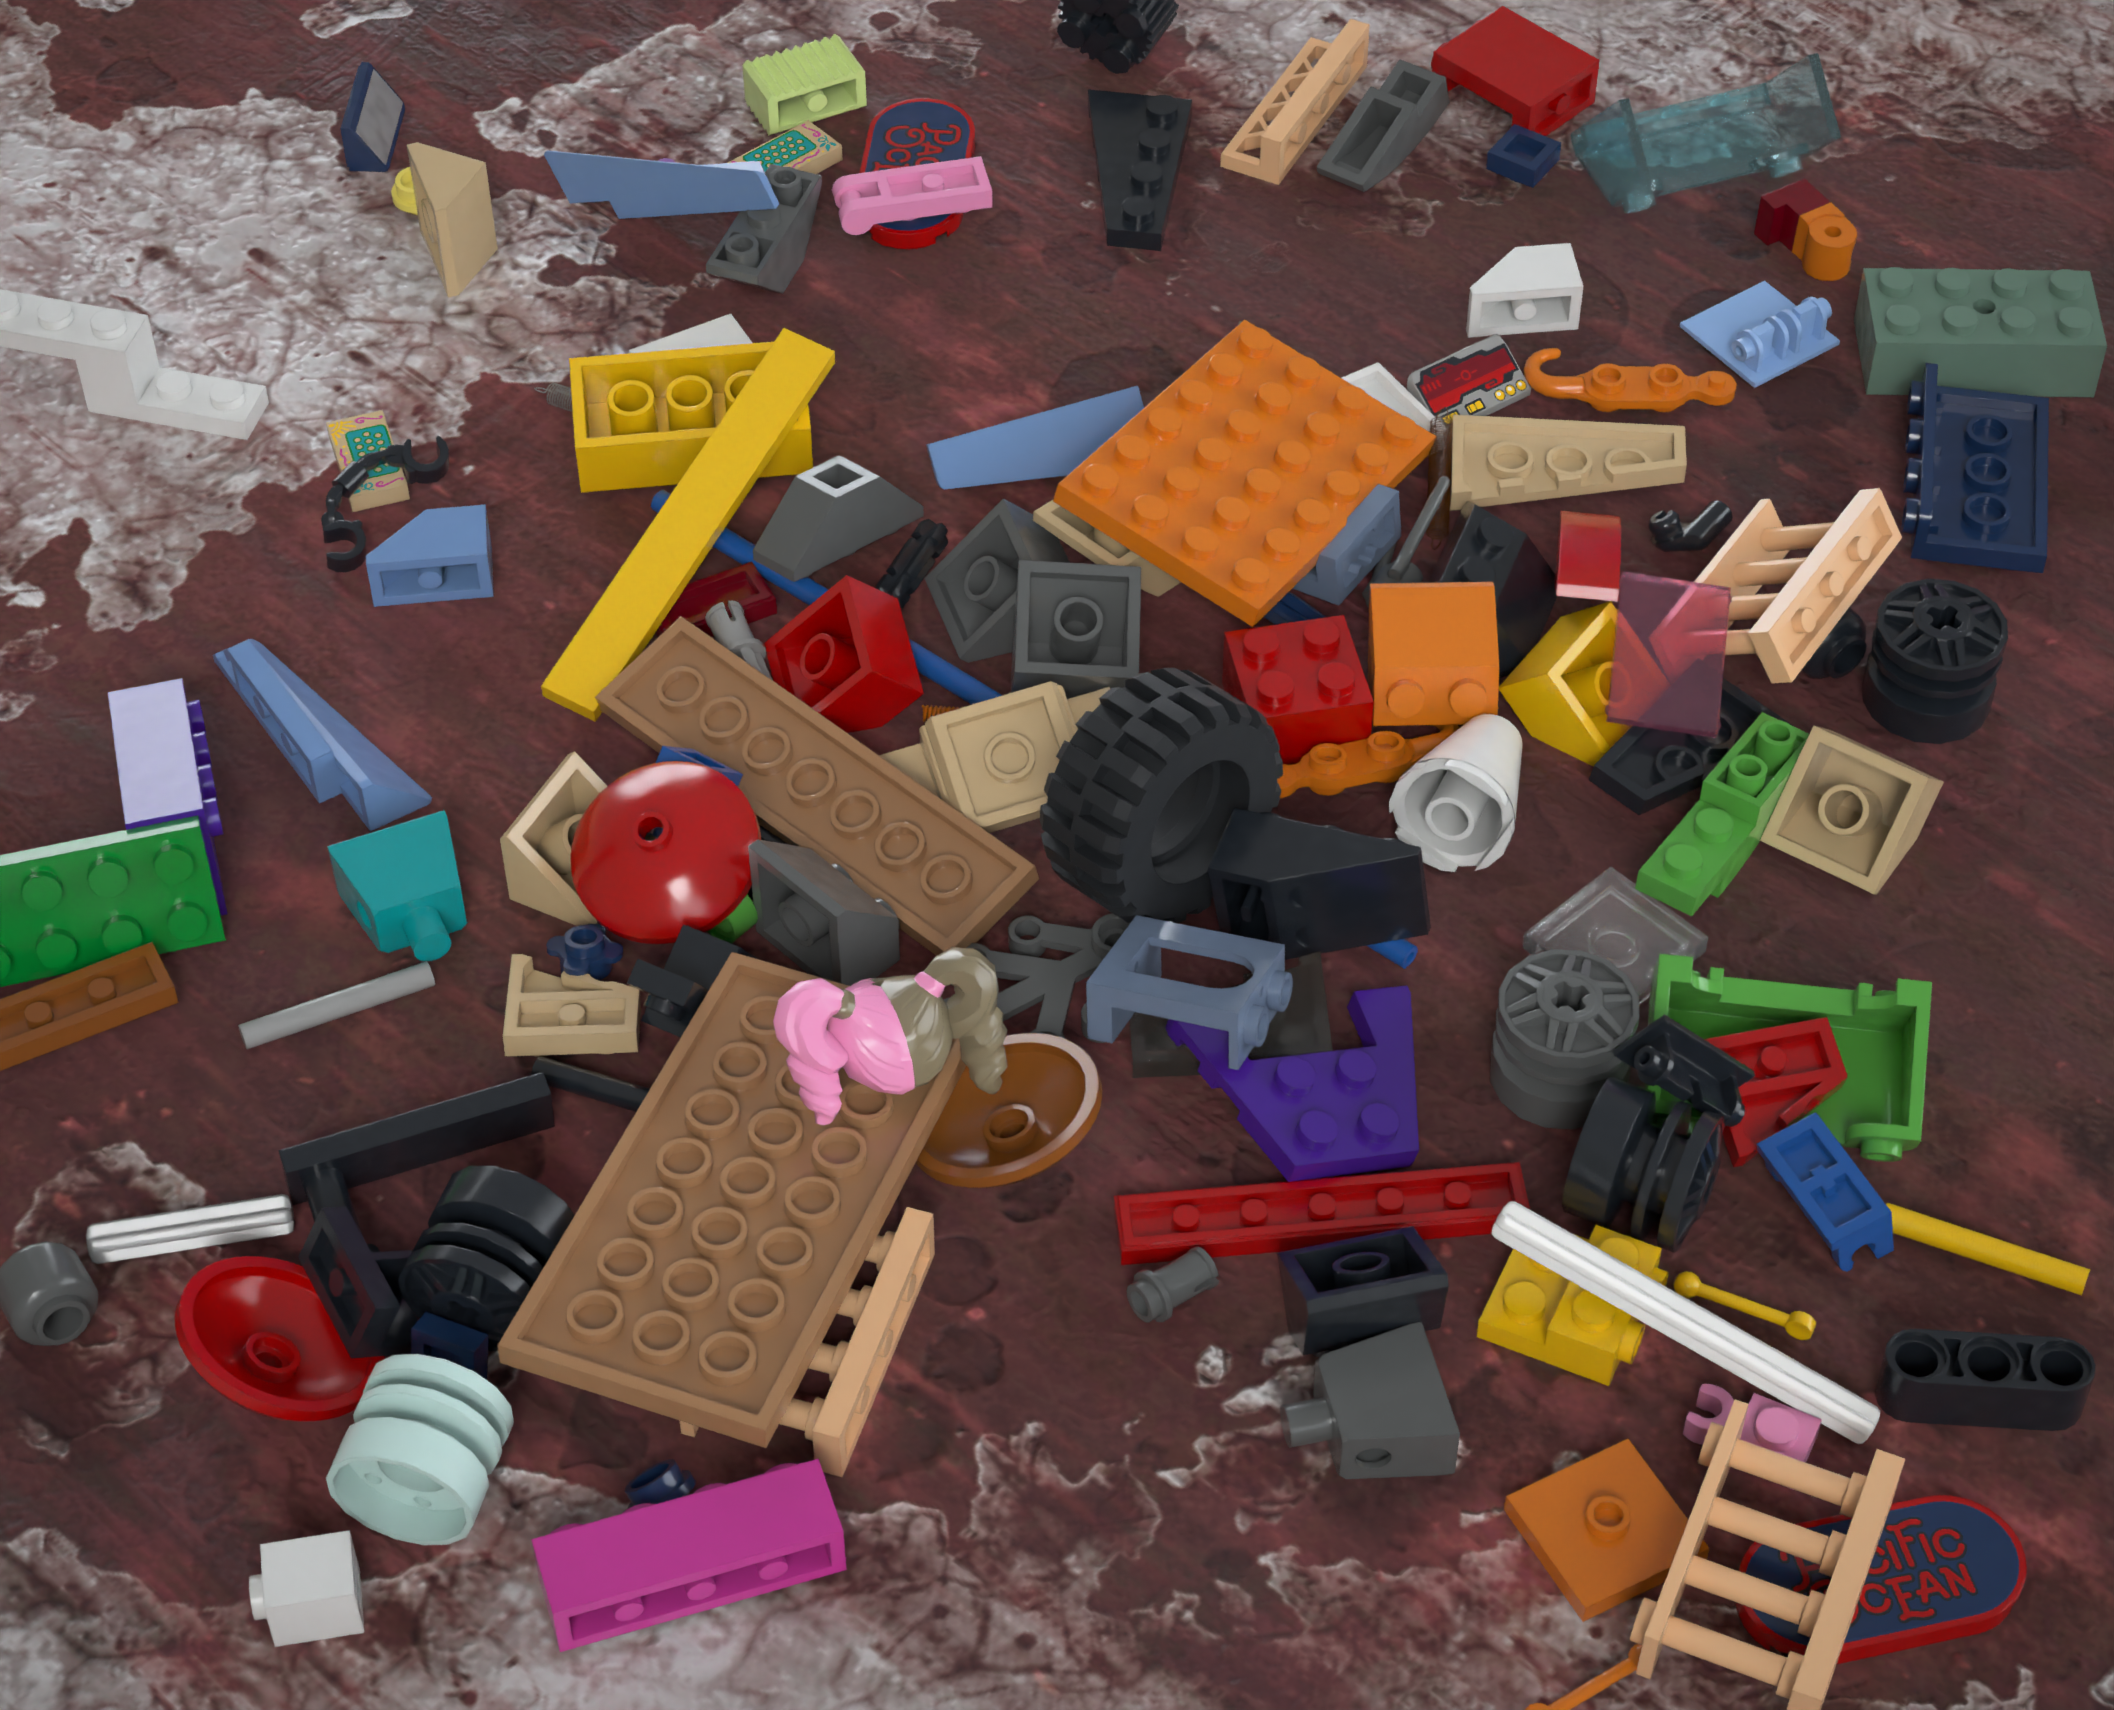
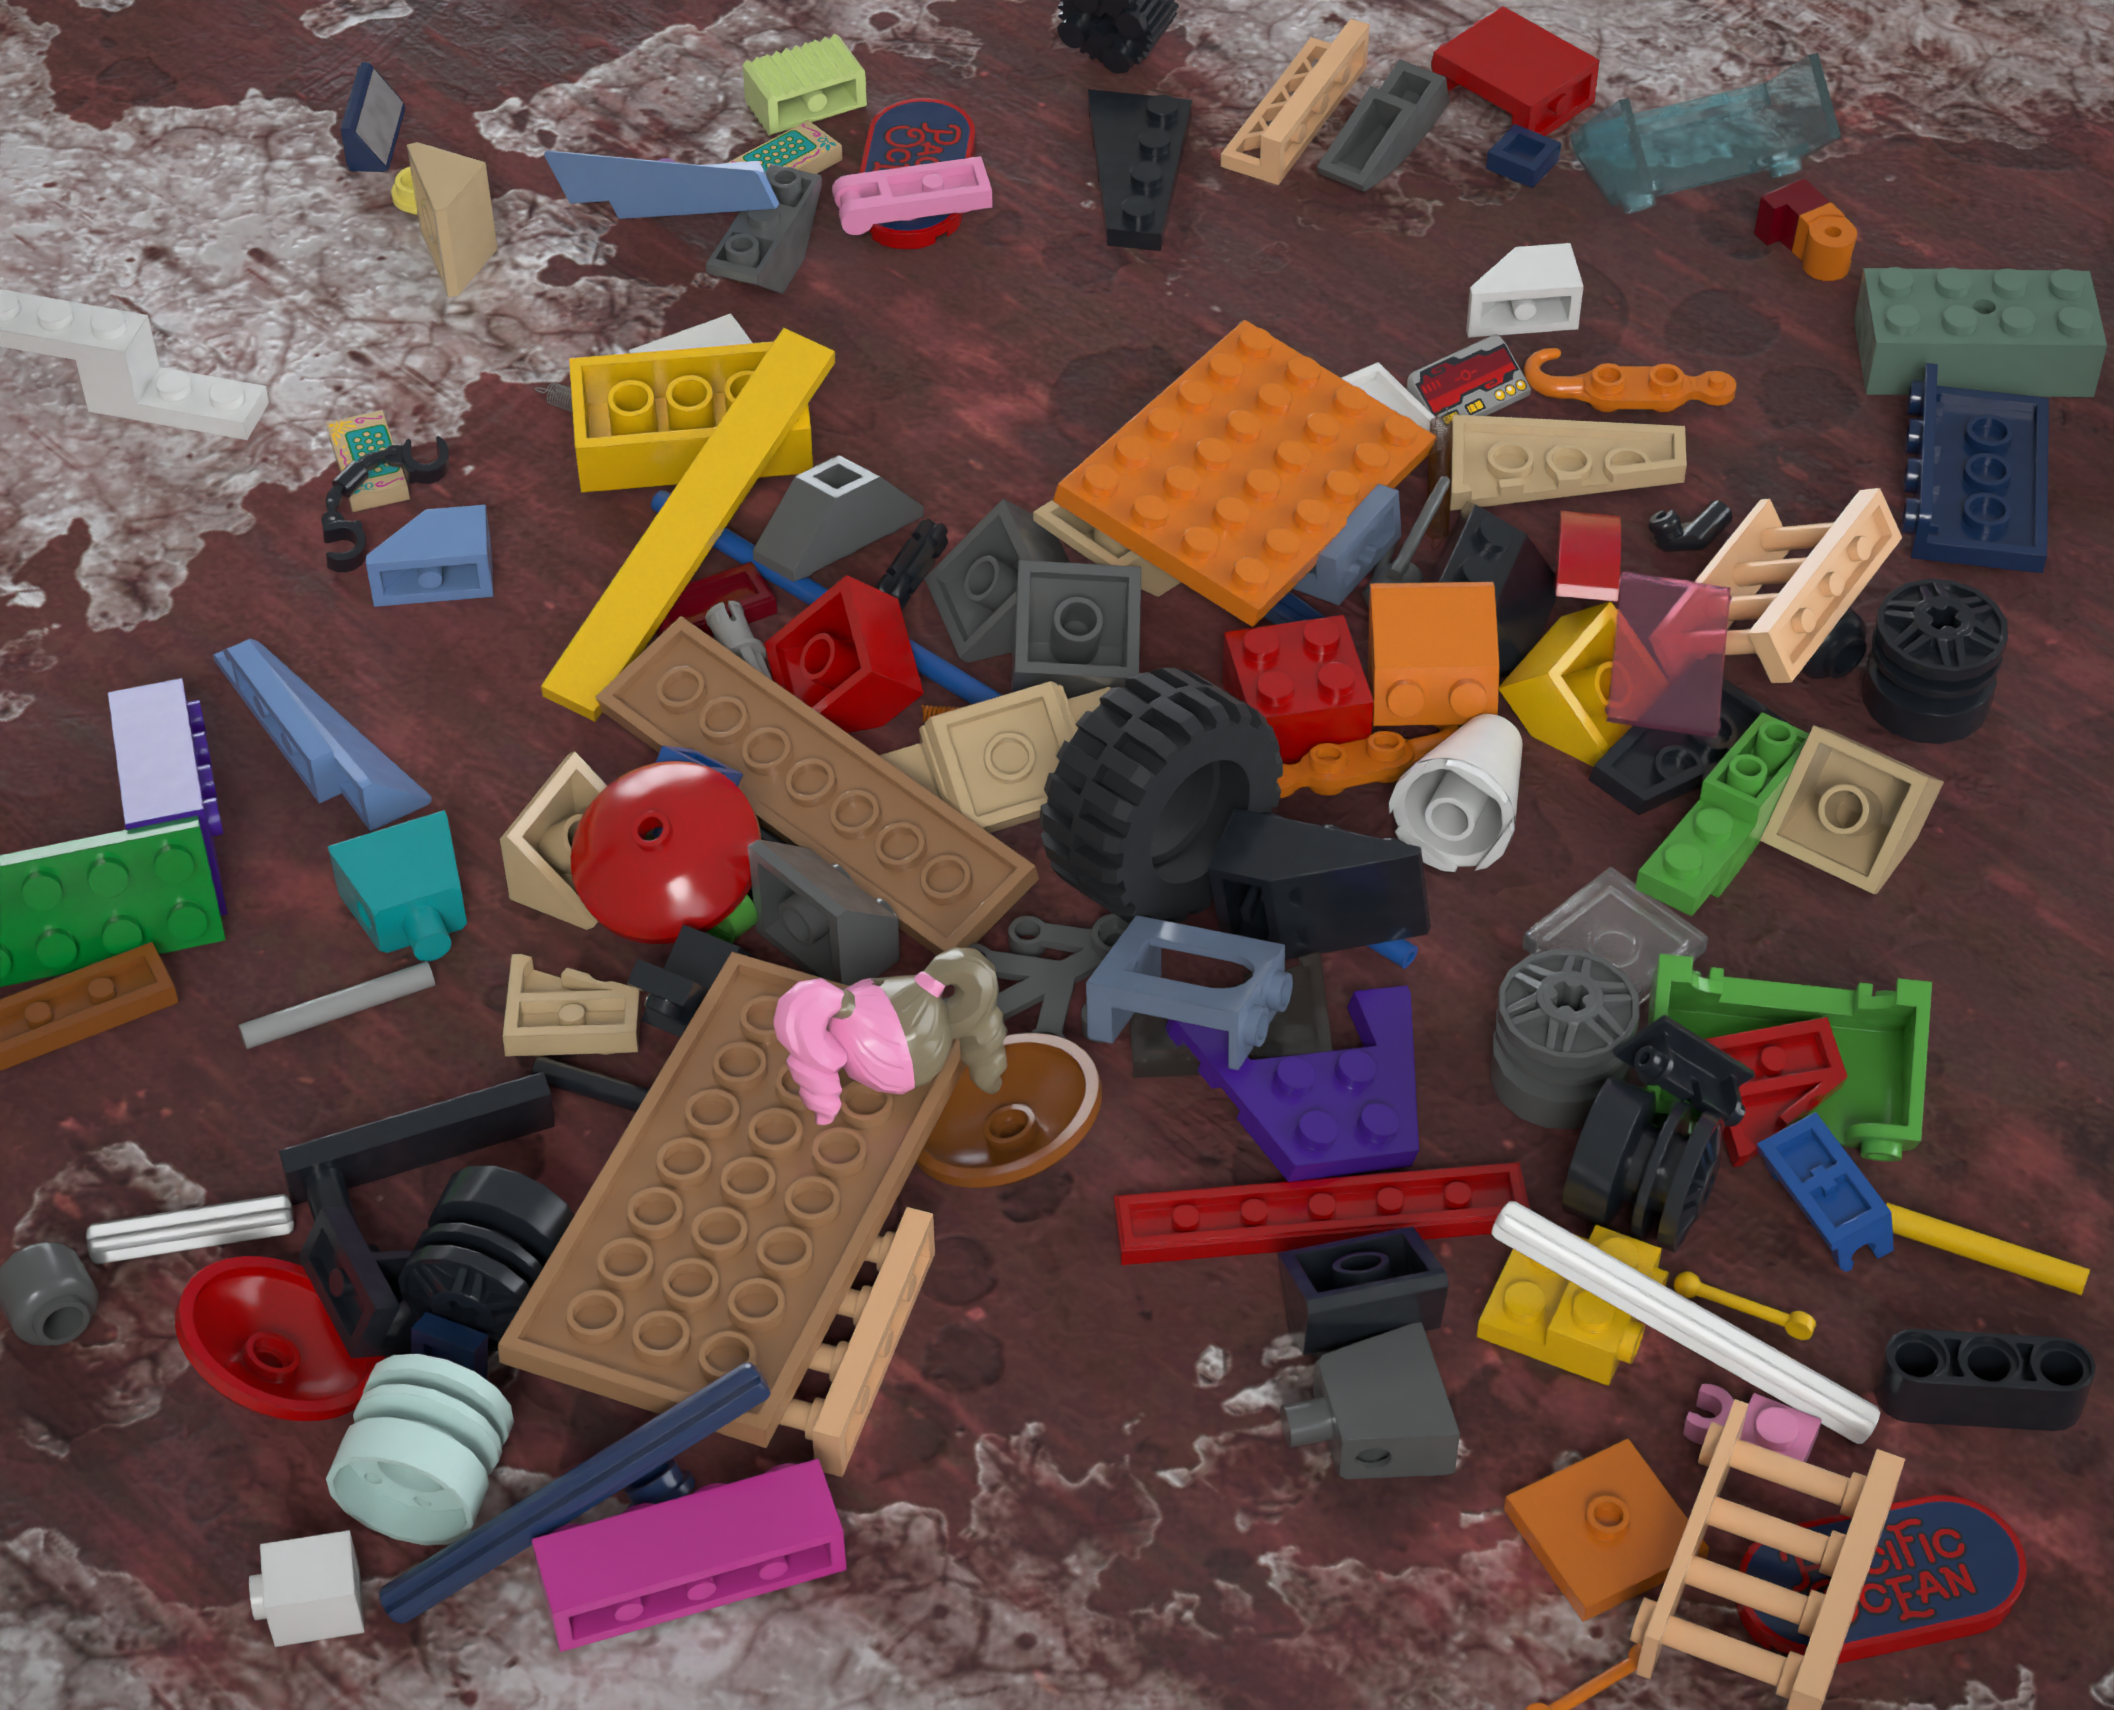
(574, 1493): none -> dark blue axle
(585, 951): dark blue plate -> none
(1034, 445): medium blue wedge -> none
(1159, 1292): dark grey pin -> none
(1763, 332): light blue hinge -> none

